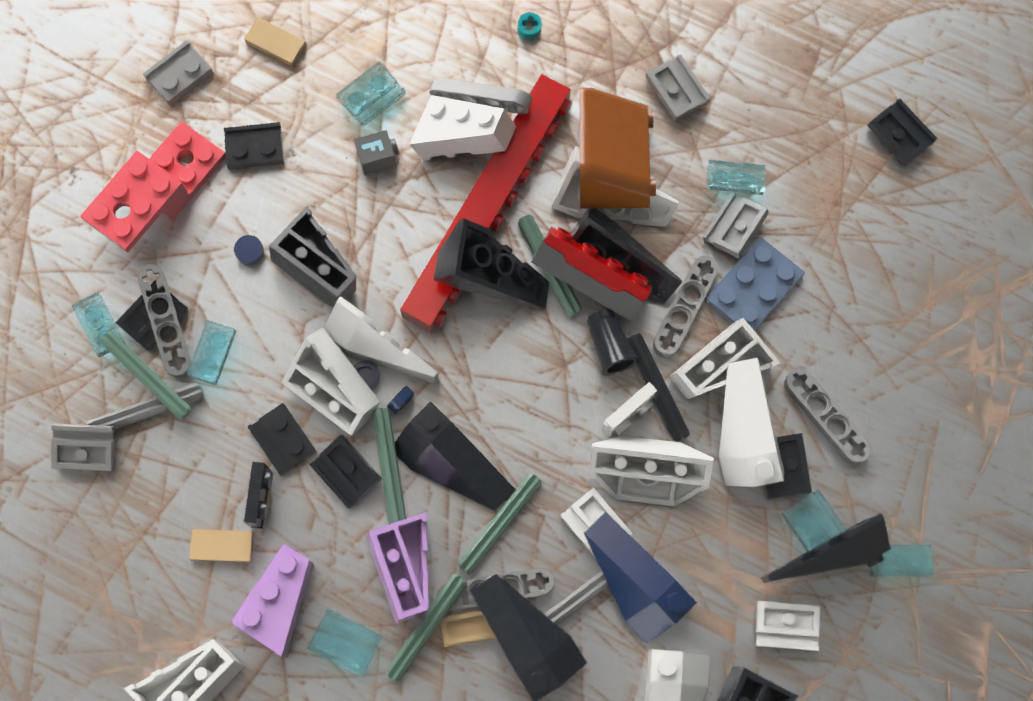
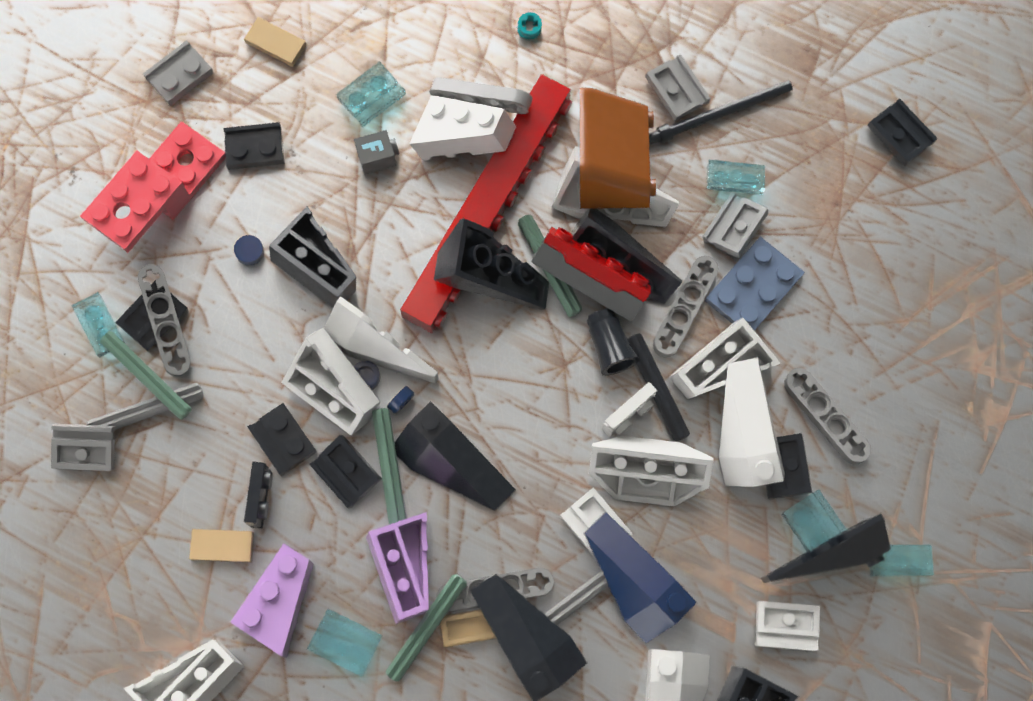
(211, 352): clear light blue plate -> none
(500, 523): sand green axle -> none
(666, 132): none -> black bar

